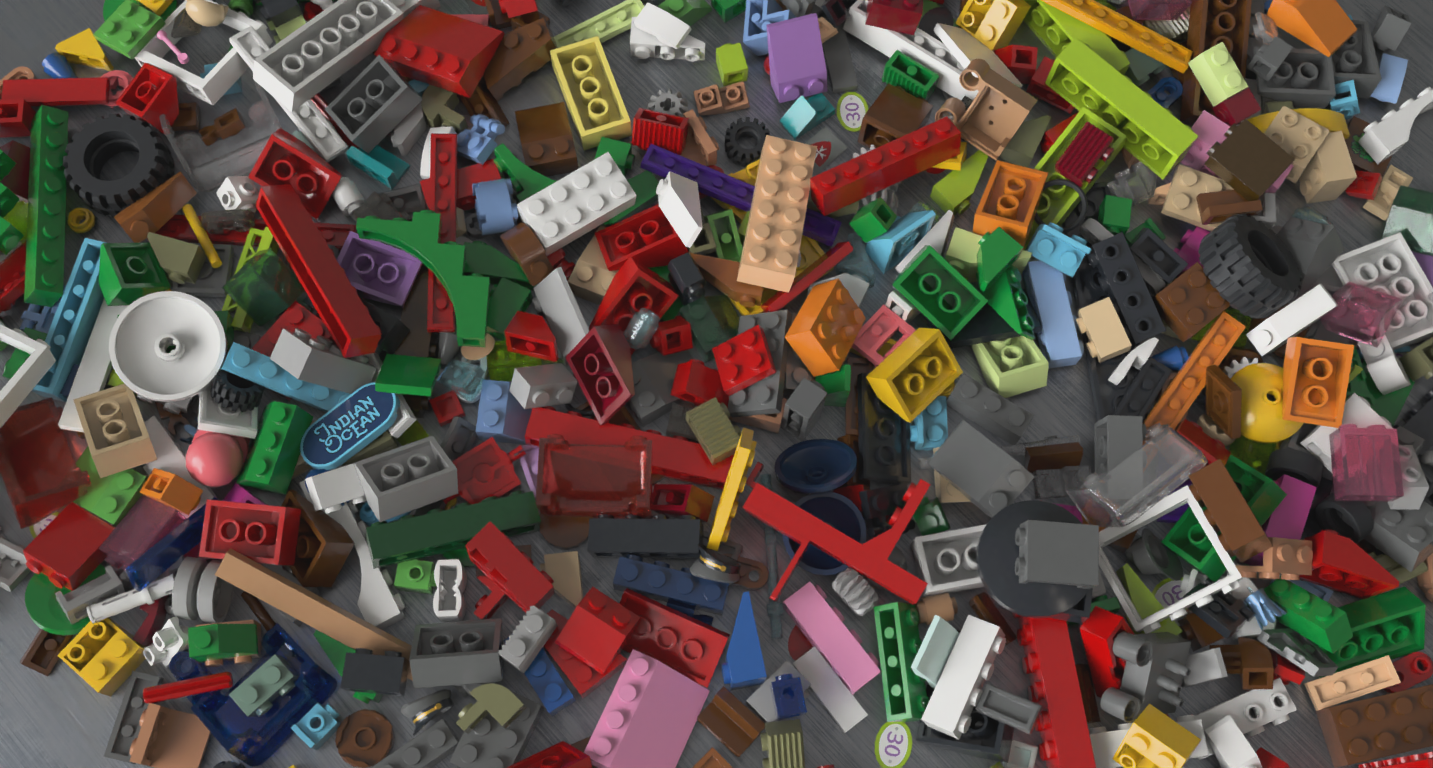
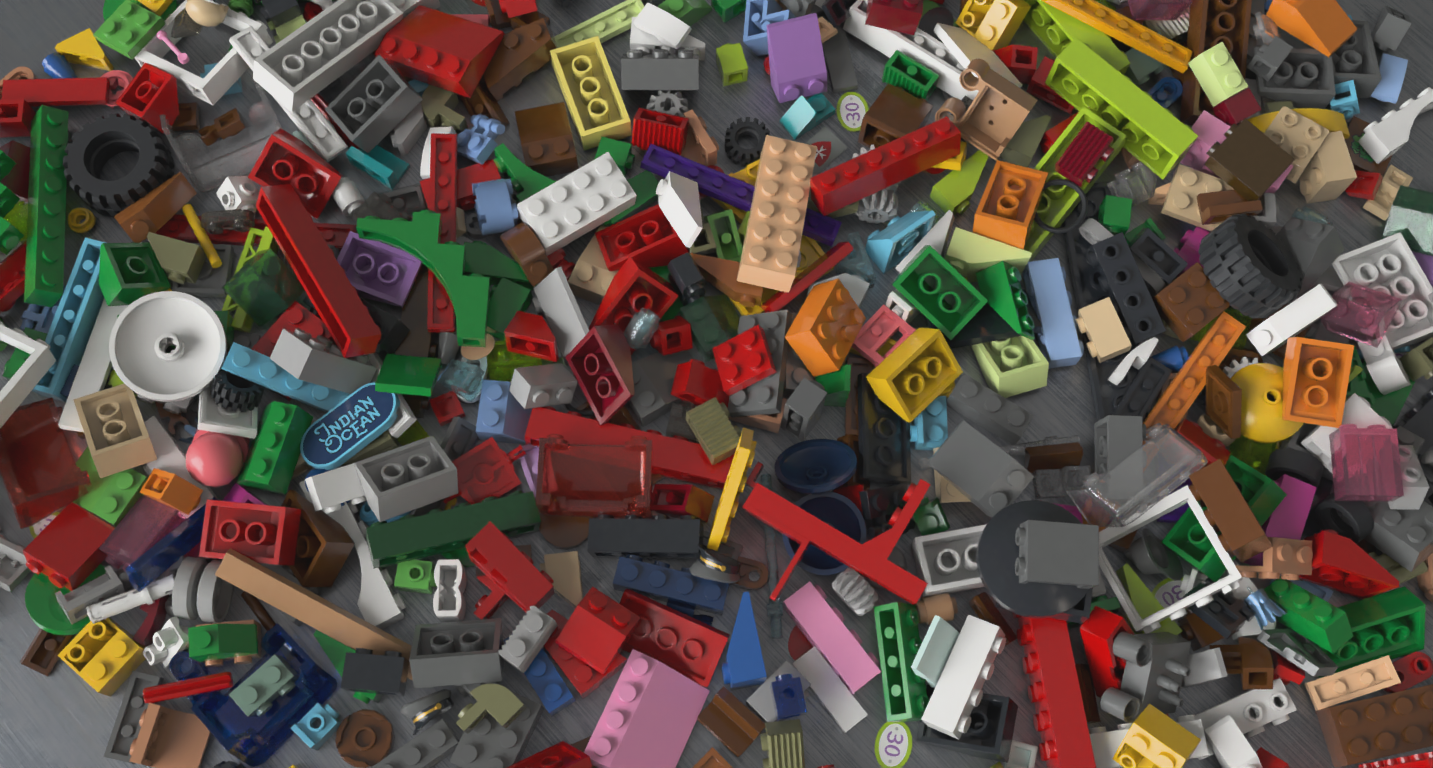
(660, 70): none -> dark grey brick
(722, 100): nougat slope -> none
(873, 220): green brick -> none
(995, 256): green slope -> none
(1009, 708): dark grey tile -> none
(1058, 249): medium azure bracket -> none

